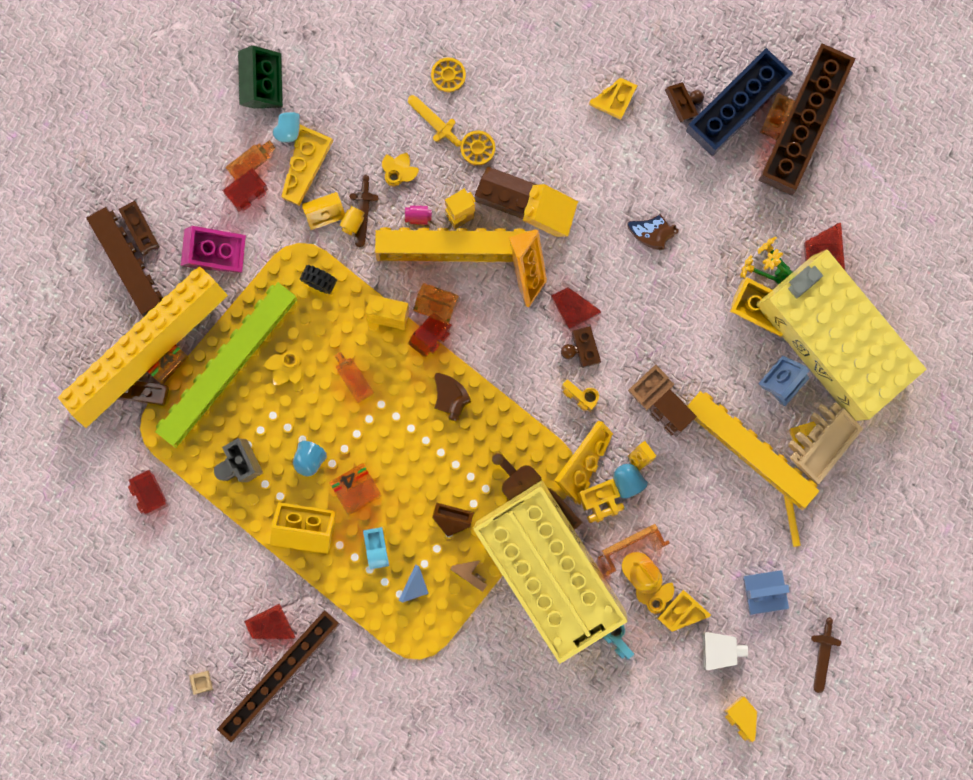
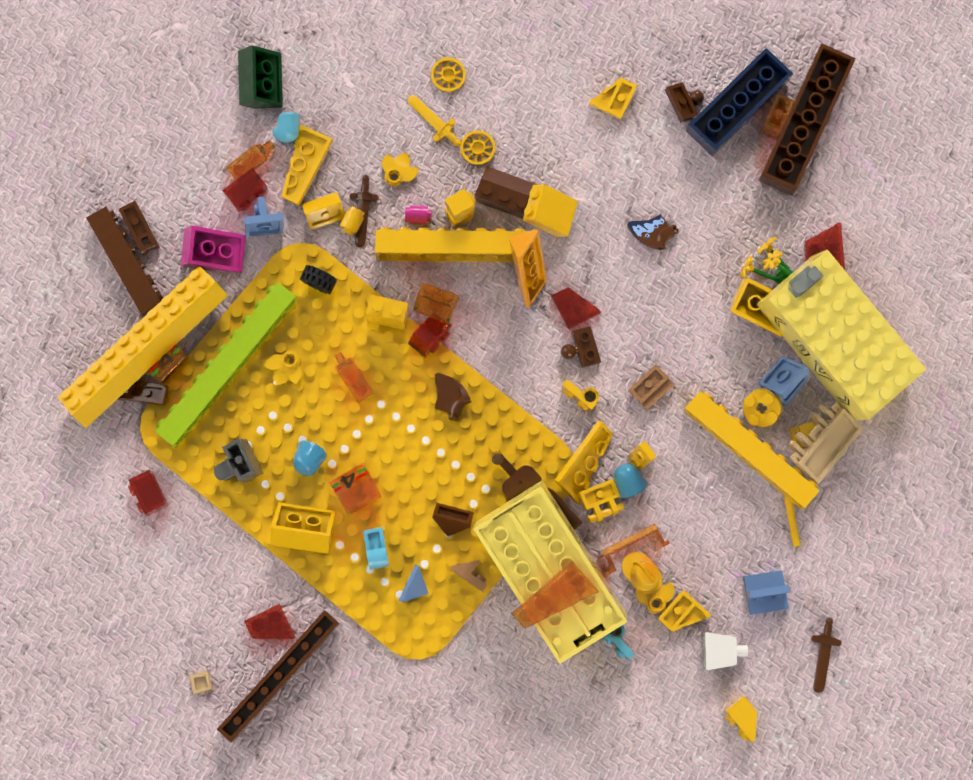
(261, 222): none -> medium blue bracket
(559, 593): none -> clear orange wing
(672, 413): reddish brown brick -> none
(768, 399): none -> yellow plate

